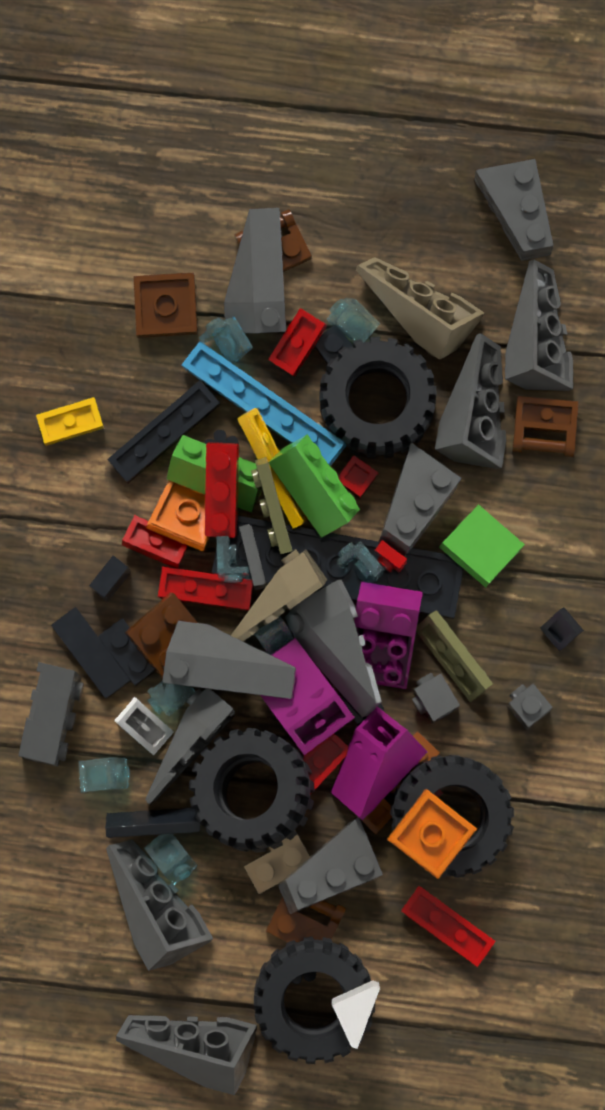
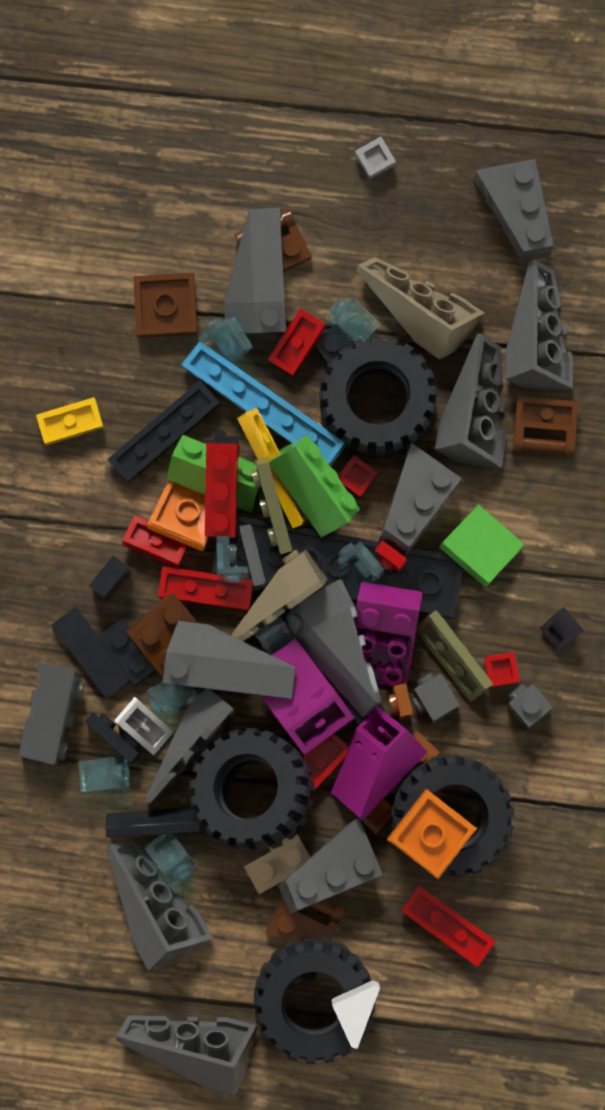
(104, 727): none -> black plate
(375, 157): none -> light grey plate
(400, 703): none -> dark orange plate
(502, 669): none -> red plate

